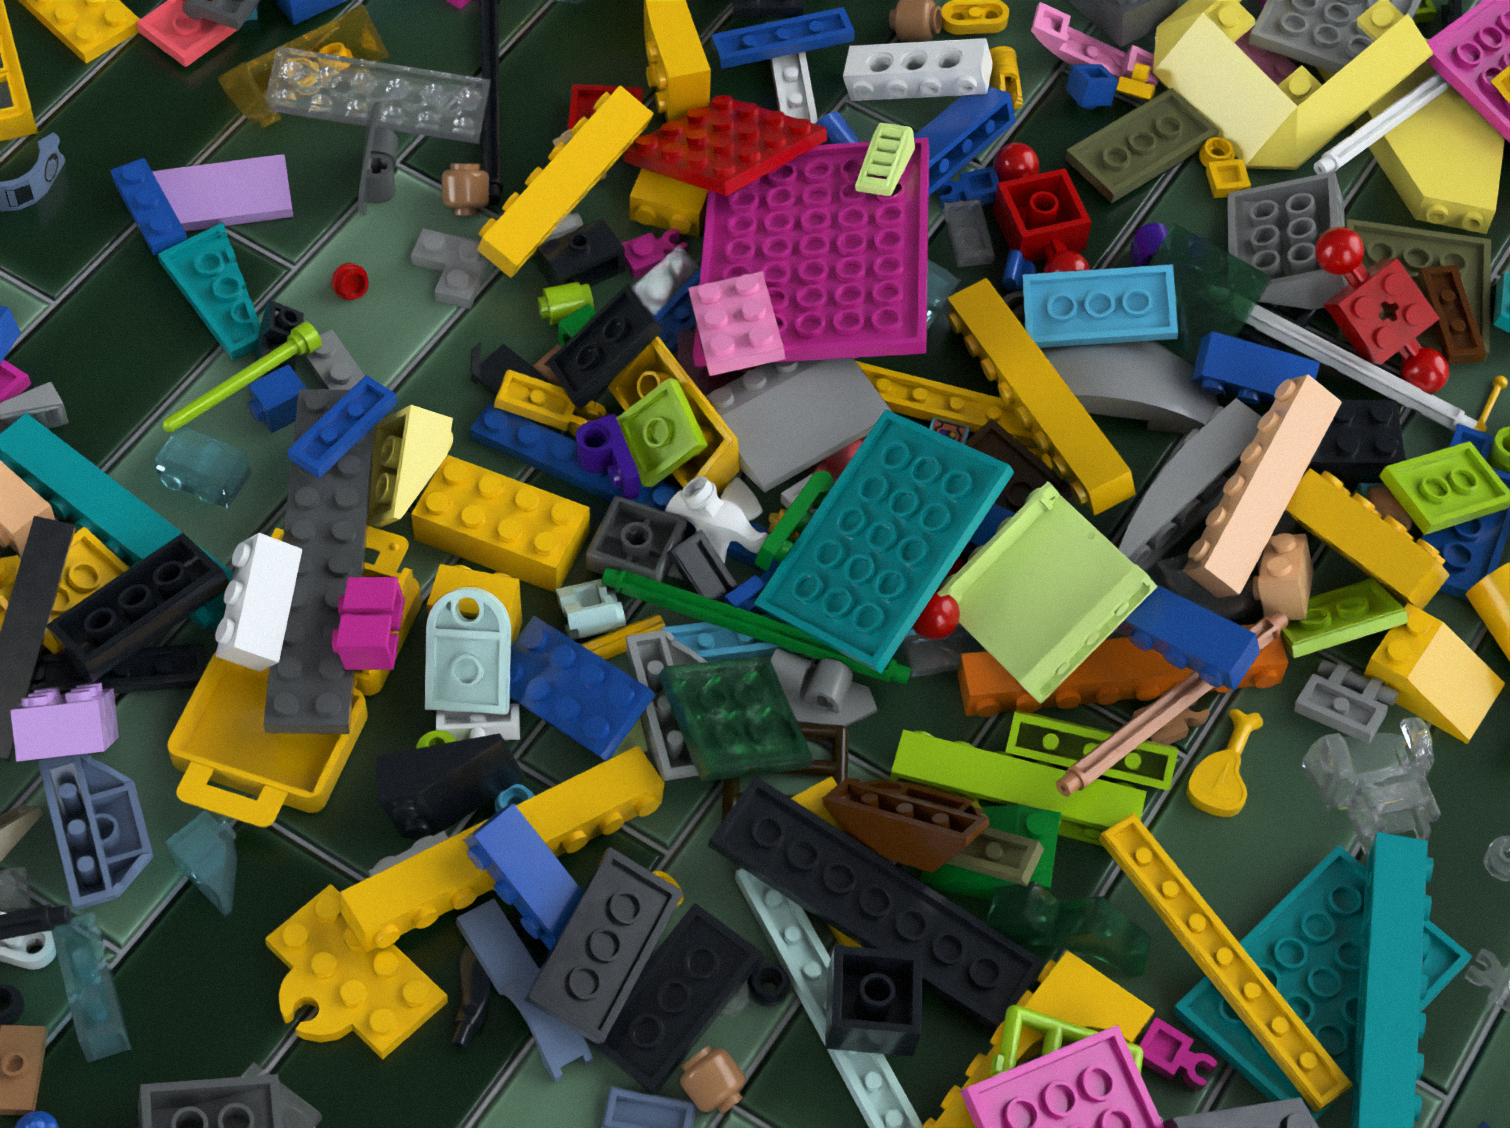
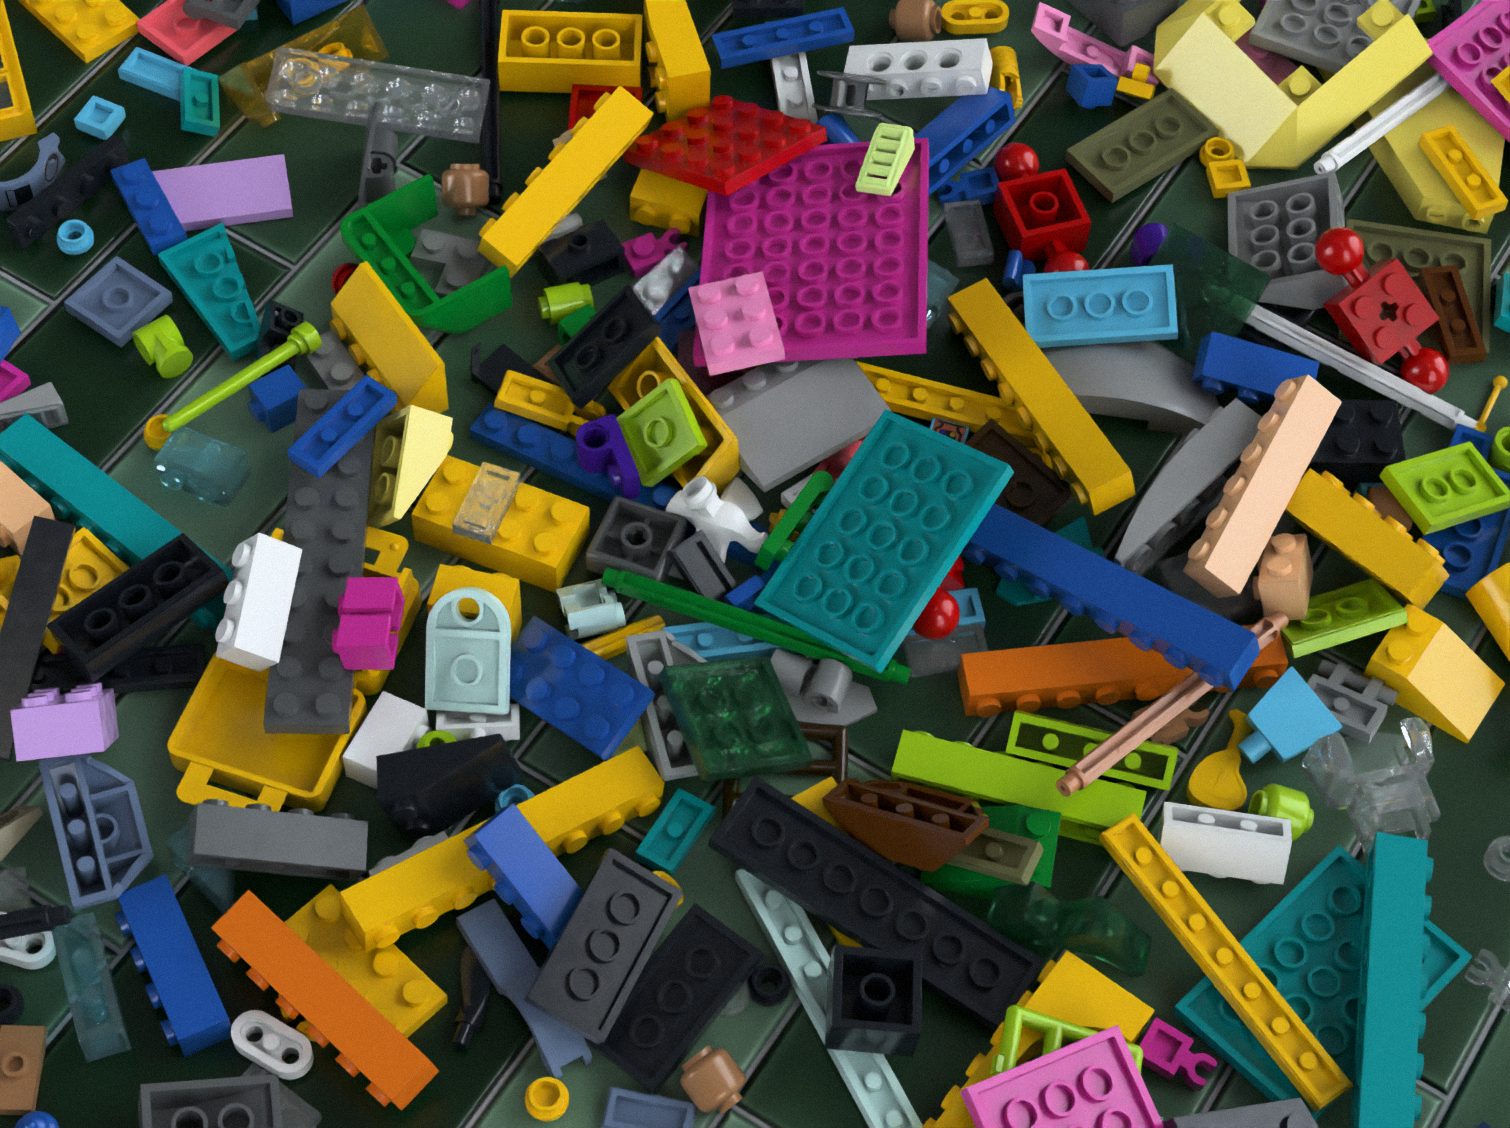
(66, 192): none -> black plate
(74, 237): none -> medium azure plate
(100, 118): none -> medium azure plate
(118, 301): none -> sand blue plate
(152, 72): none -> medium azure tile
(154, 433): none -> yellow plate
(163, 344): none -> lime piece
(174, 965): none -> blue brick
(199, 102): none -> teal plate
(274, 1046): none -> white plate
(276, 841): none -> dark grey brick
(325, 1000): none -> orange brick
(384, 240): none -> green windscreen
(388, 342): none -> yellow slope
(389, 728): none -> white brick
(486, 503): none -> clear plate
(546, 1099): none -> yellow plate
(567, 48): none -> yellow brick
(674, 832): none -> teal plate
(849, 94): none -> dark grey piece
(1045, 591): yellowish green panel -> none
(1226, 842): none -> white brick
(1284, 803): none -> lime head
(1287, 720): none -> medium azure torso
(1463, 172): none -> yellow plate

